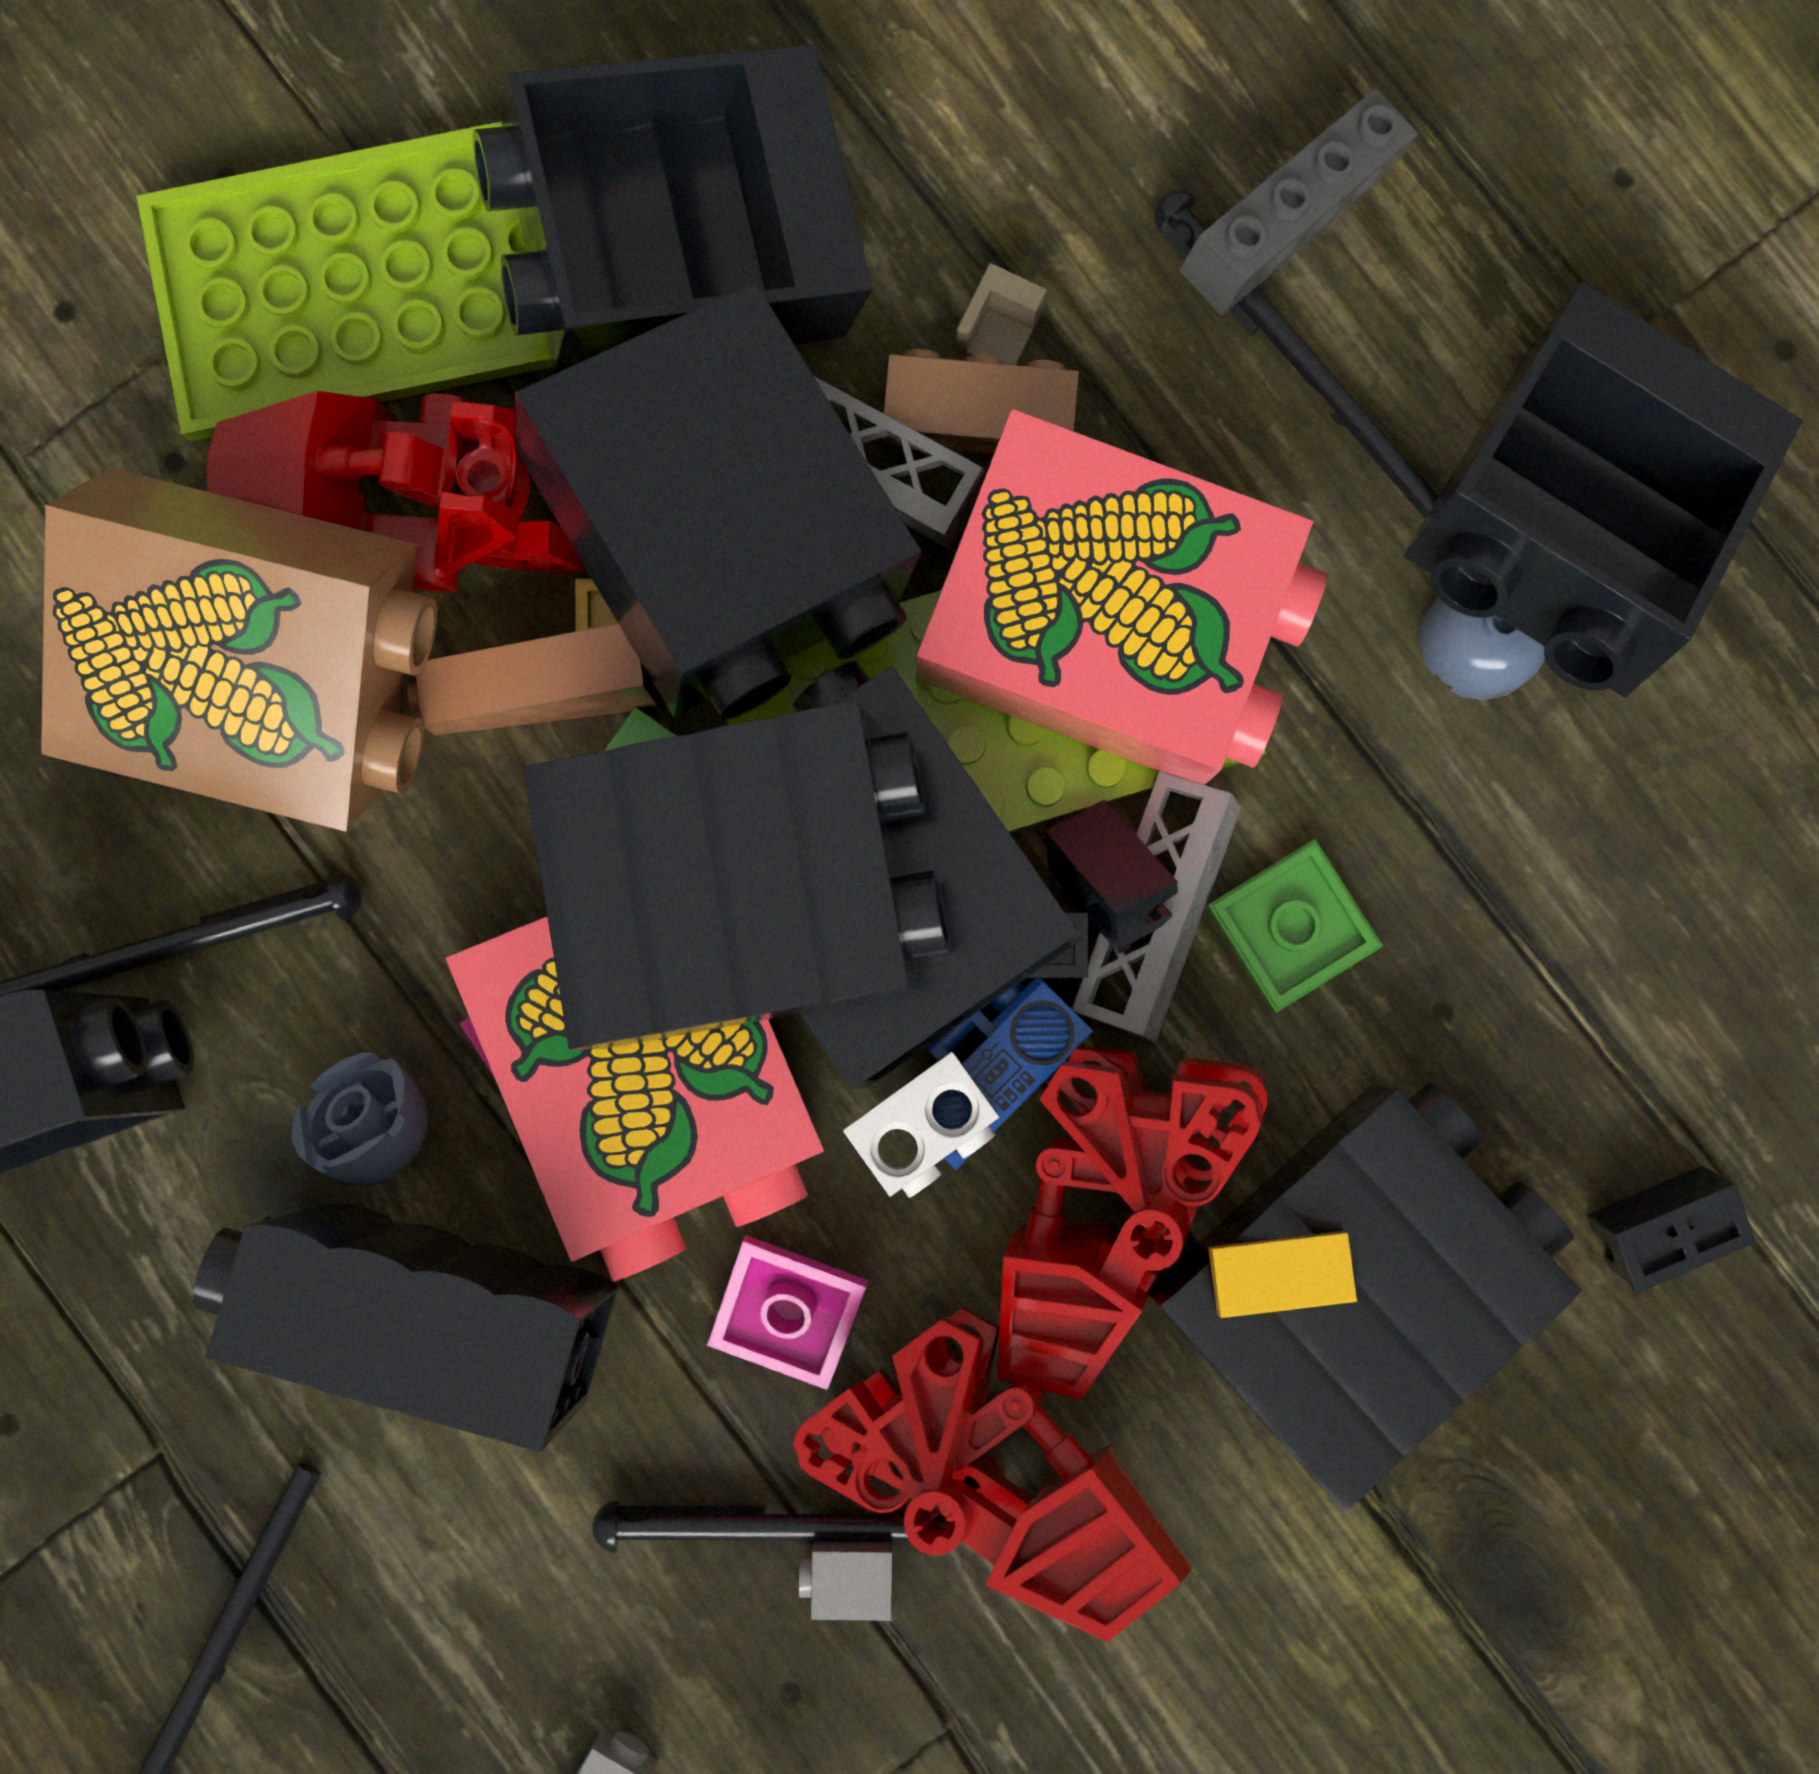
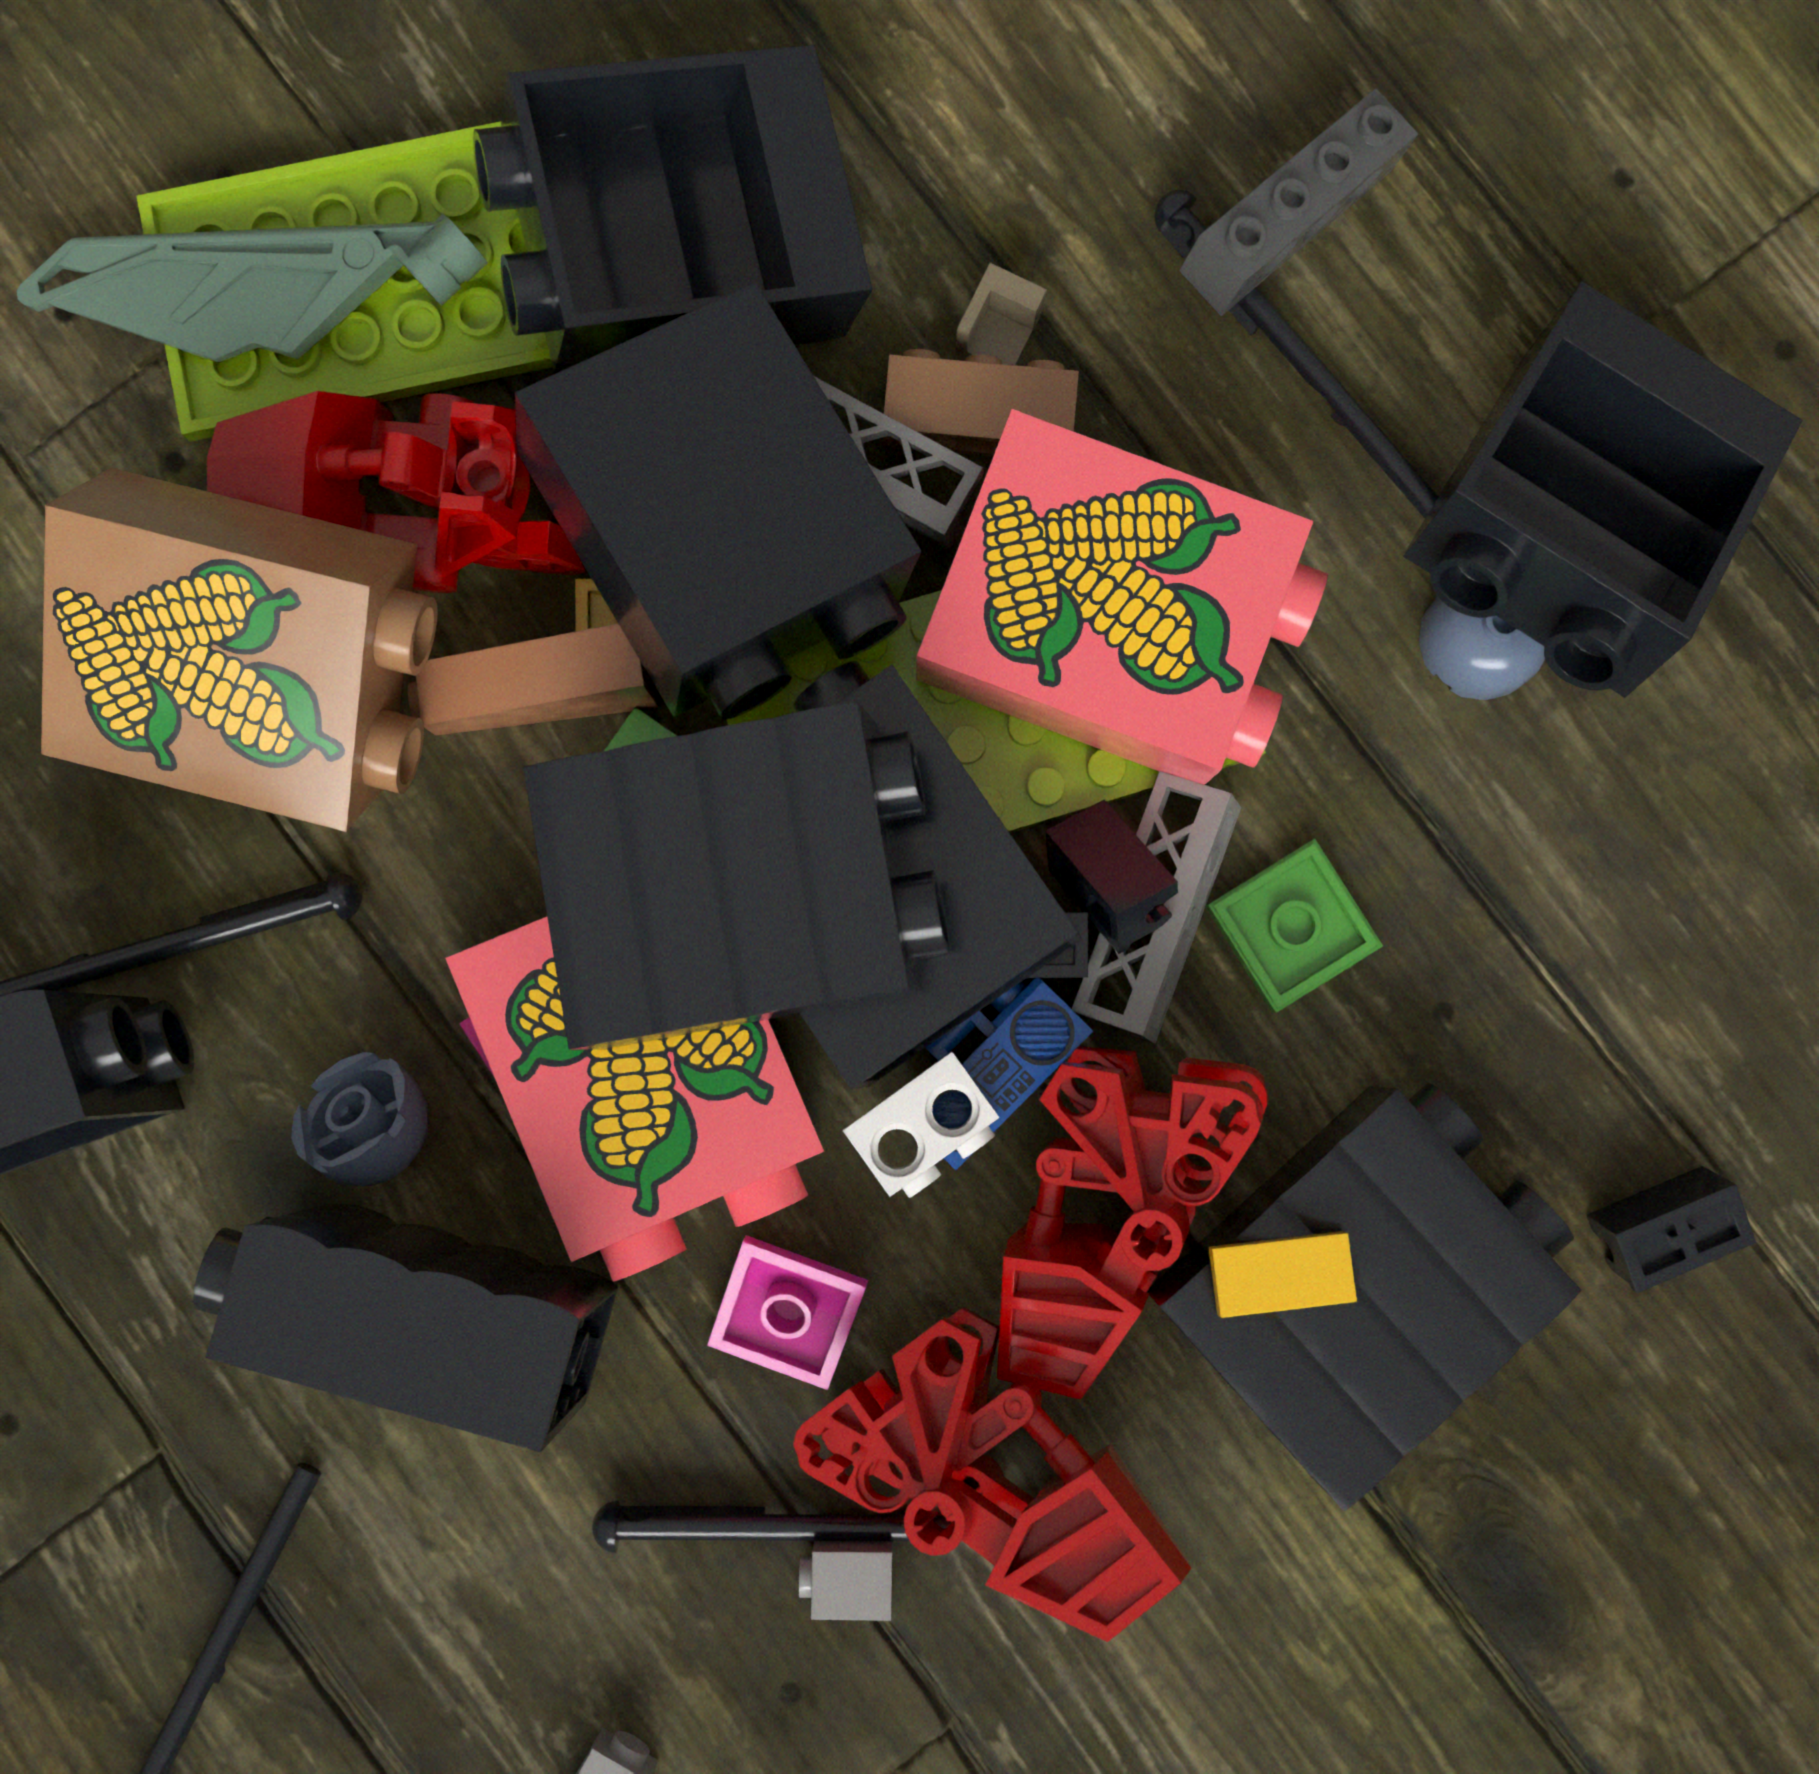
(247, 287): none -> sand green wing

